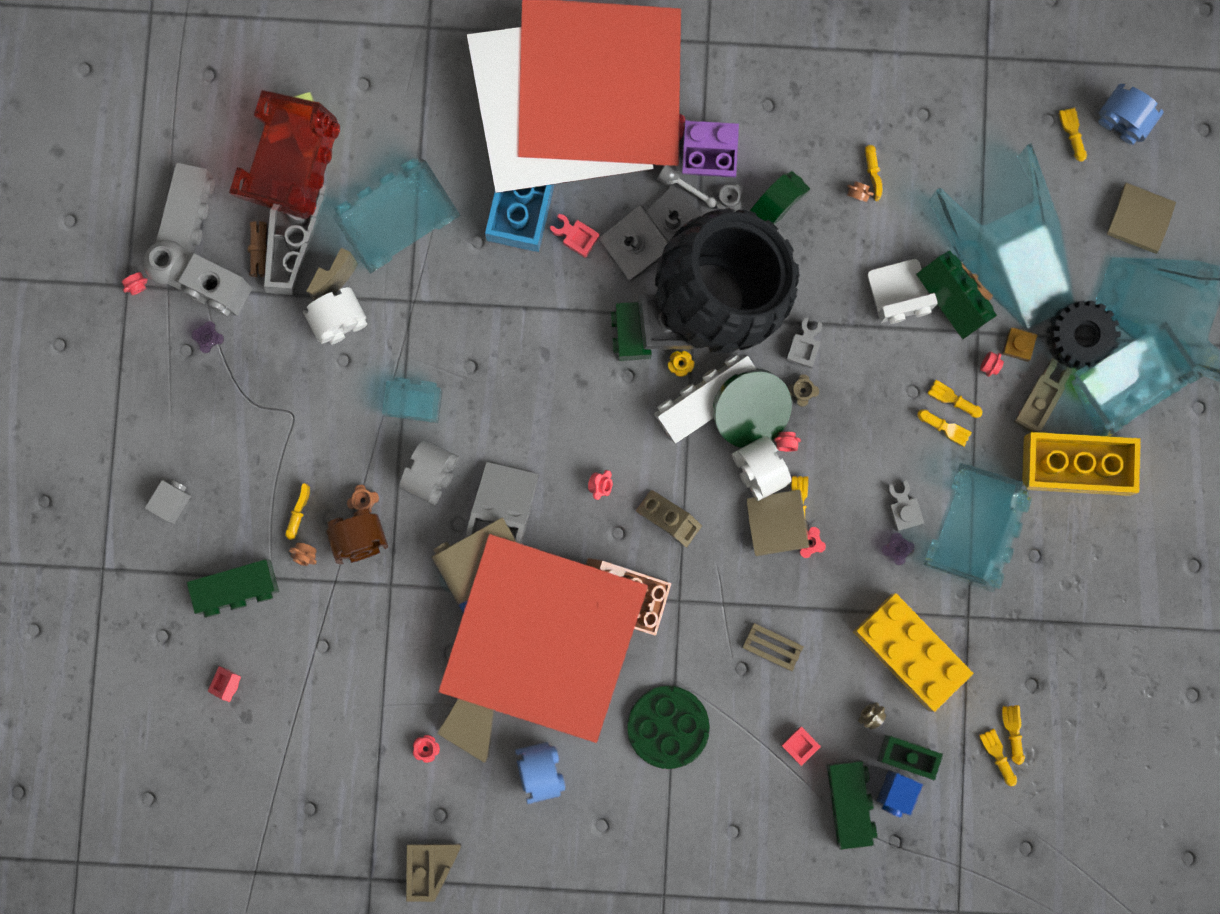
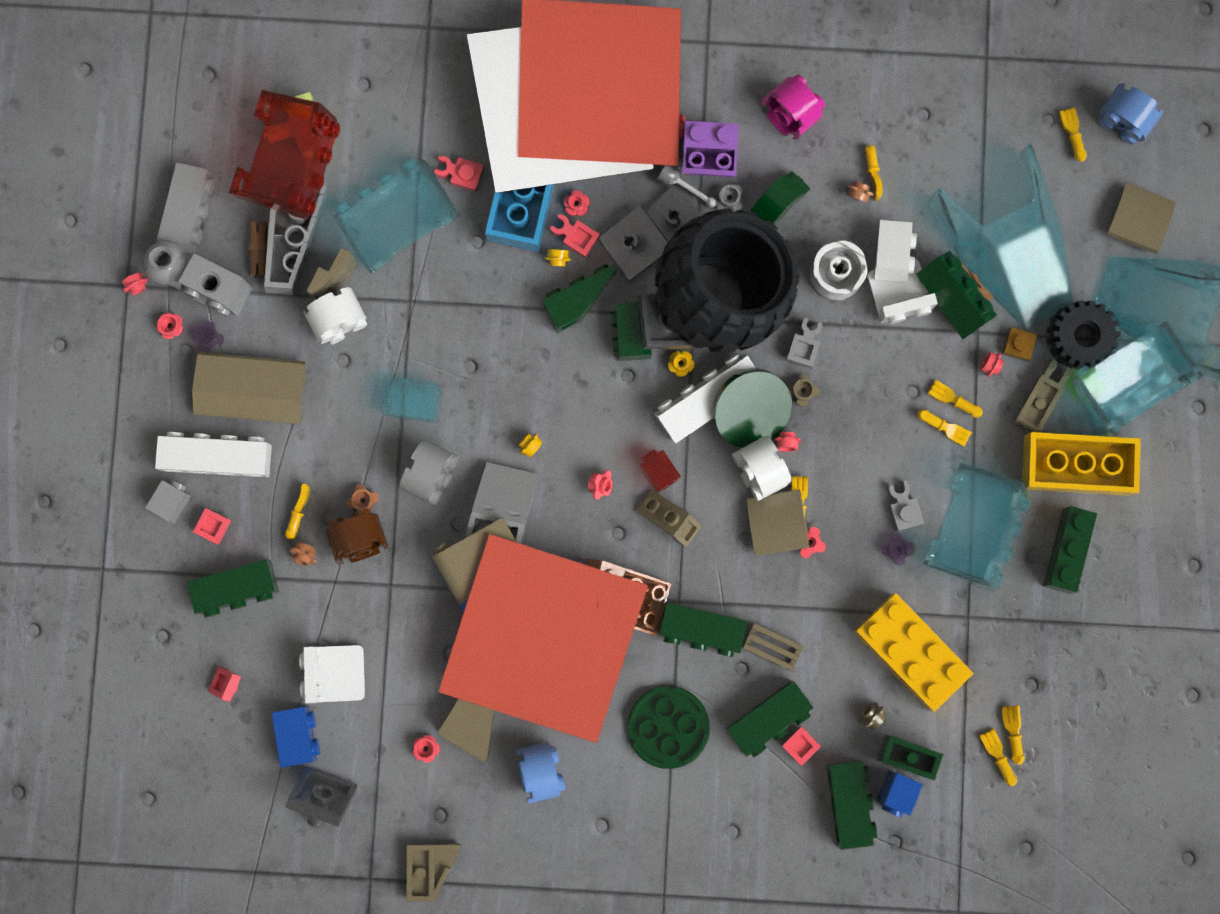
(168, 318): none -> coral plate
(212, 526): none -> coral plate
(213, 455): none -> white brick
(248, 387): none -> dark tan slope
(295, 736): none -> blue brick
(321, 797): none -> flat silver tile
(332, 674): none -> white bracket
(464, 173): none -> coral plate
(530, 444): none -> yellow plate
(557, 257): none -> yellow plate
(572, 209): none -> coral plate
(573, 303): none -> dark green slope
(659, 470): none -> clear red brick
(702, 629): none -> dark green brick
(770, 719): none -> dark green brick
(793, 106): none -> dark pink brick
(853, 273): none -> white brick
(893, 251): none -> white brick
(1070, 550): none -> dark green brick

